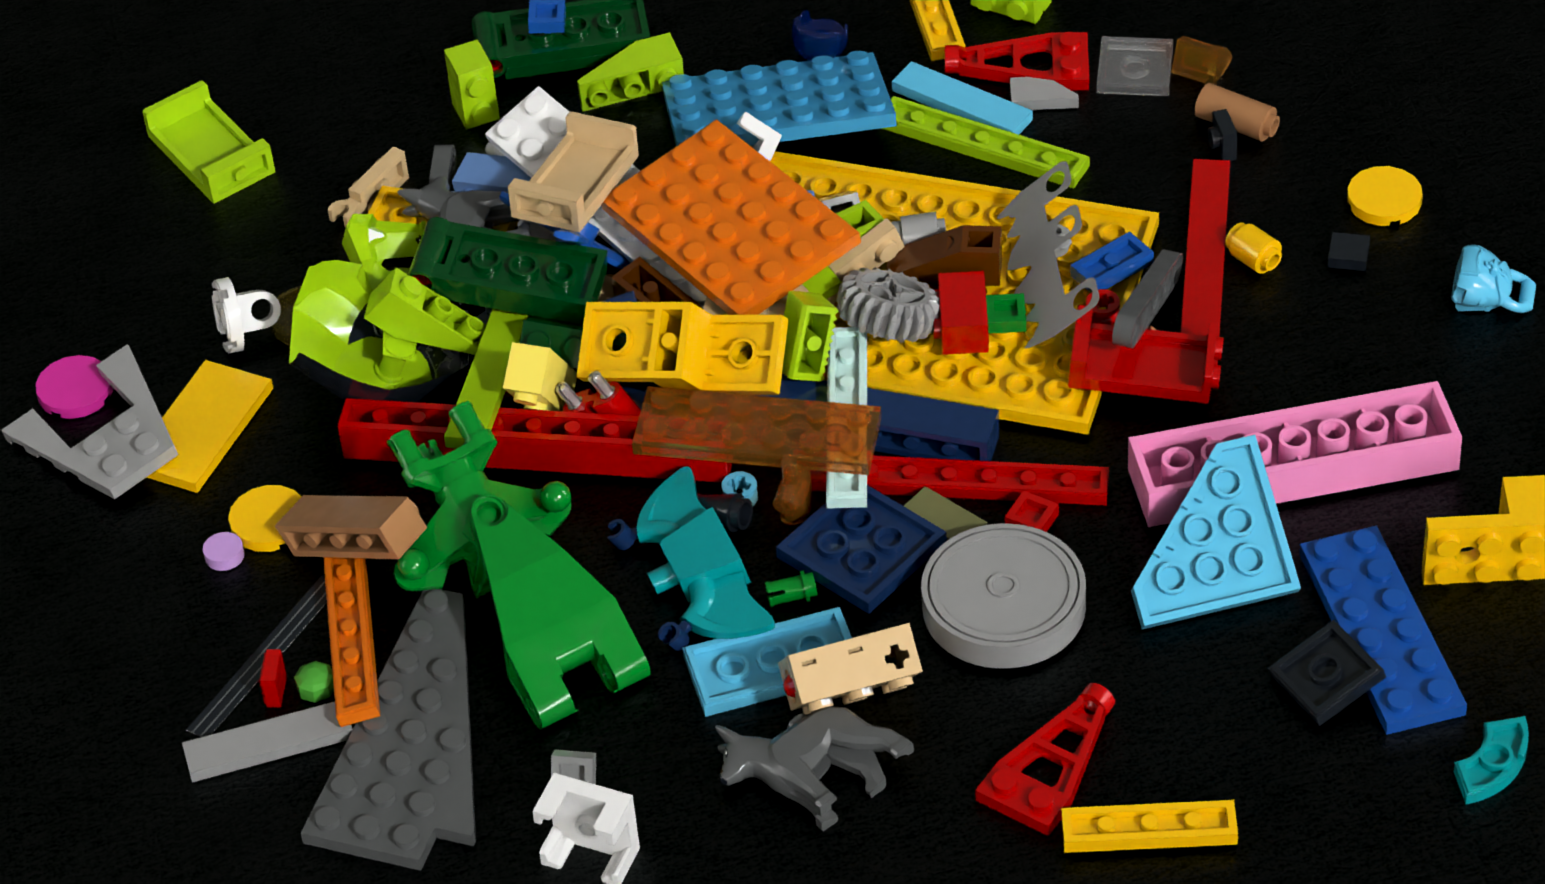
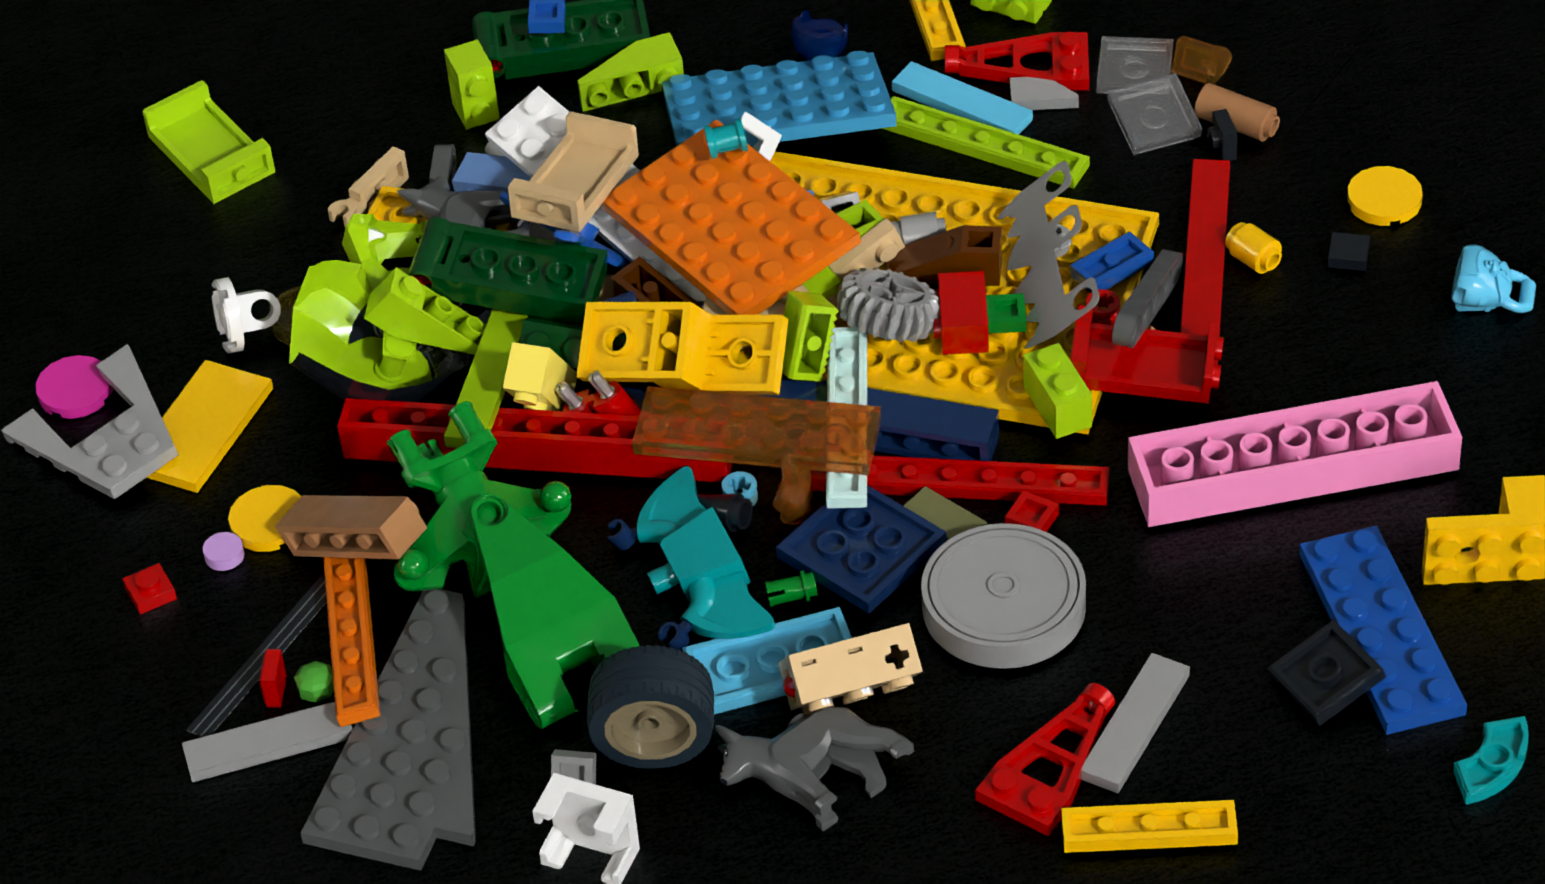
(149, 588): none -> red plate
(650, 707): none -> black wheel
(726, 138): none -> teal bush
(1057, 390): none -> lime brick
(1134, 723): none -> light grey tile
(1154, 114): none -> clear tile
(1220, 545): medium azure plate -> none

